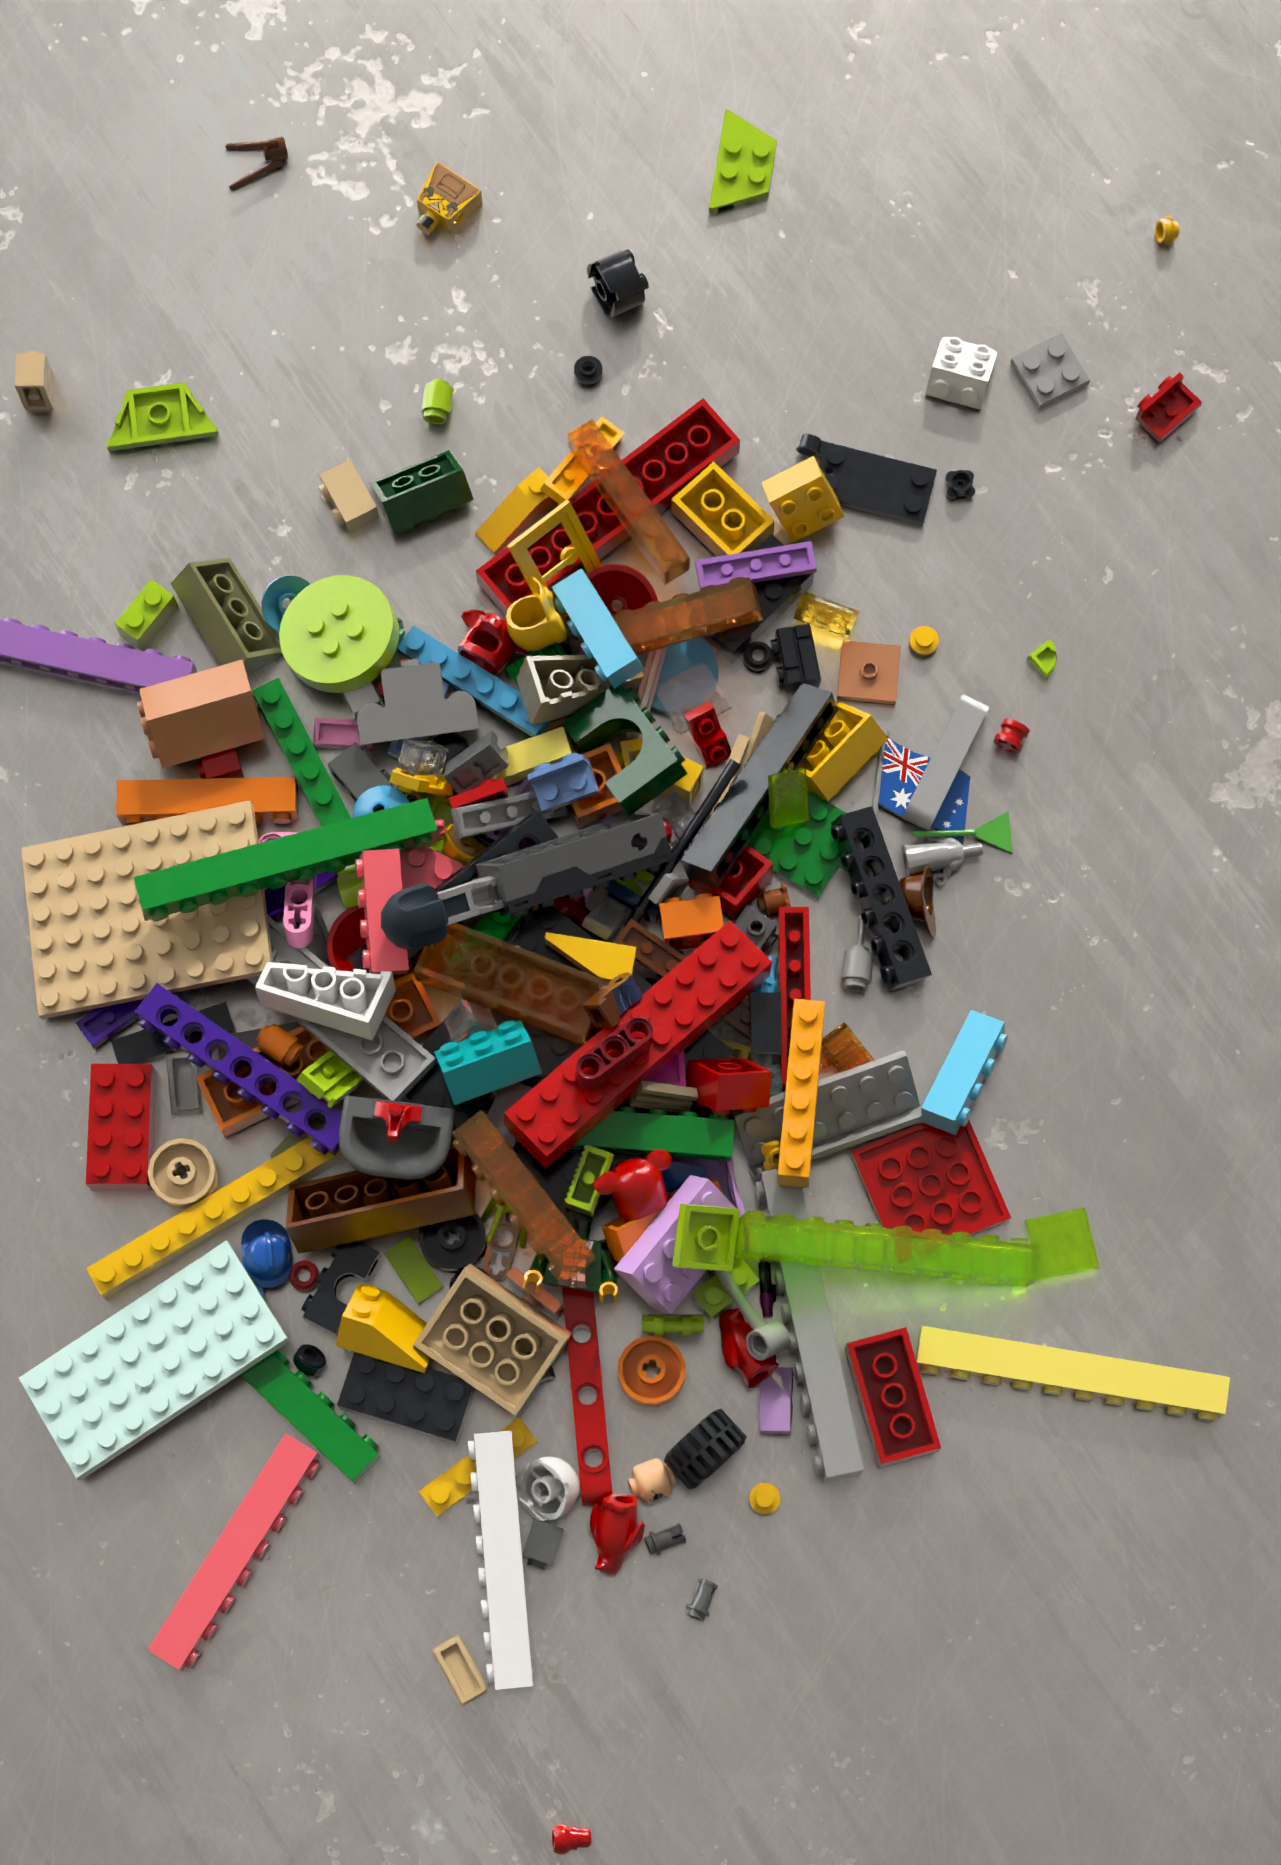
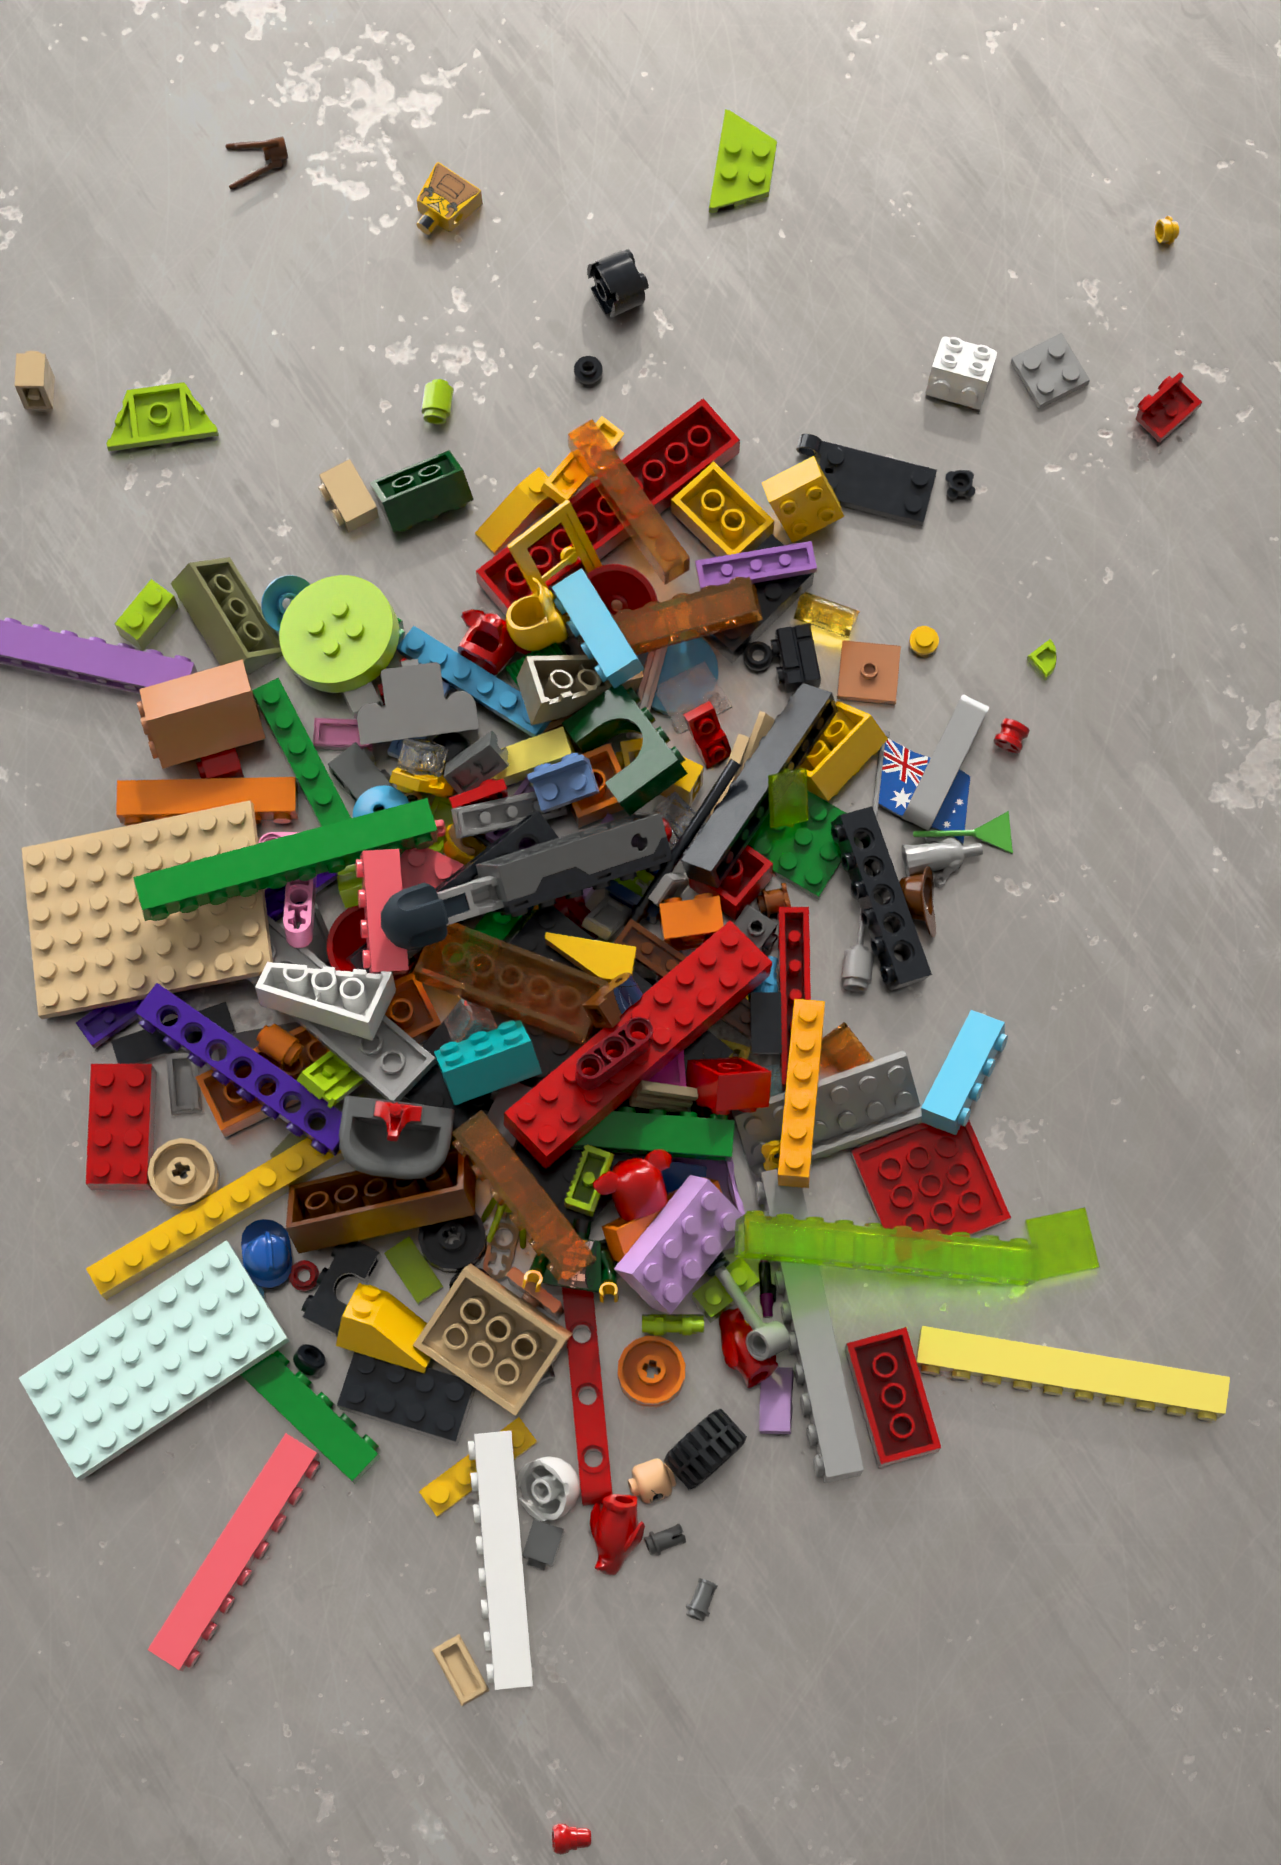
(706, 1237): lime plate -> none
(764, 1498): yellow plate -> none

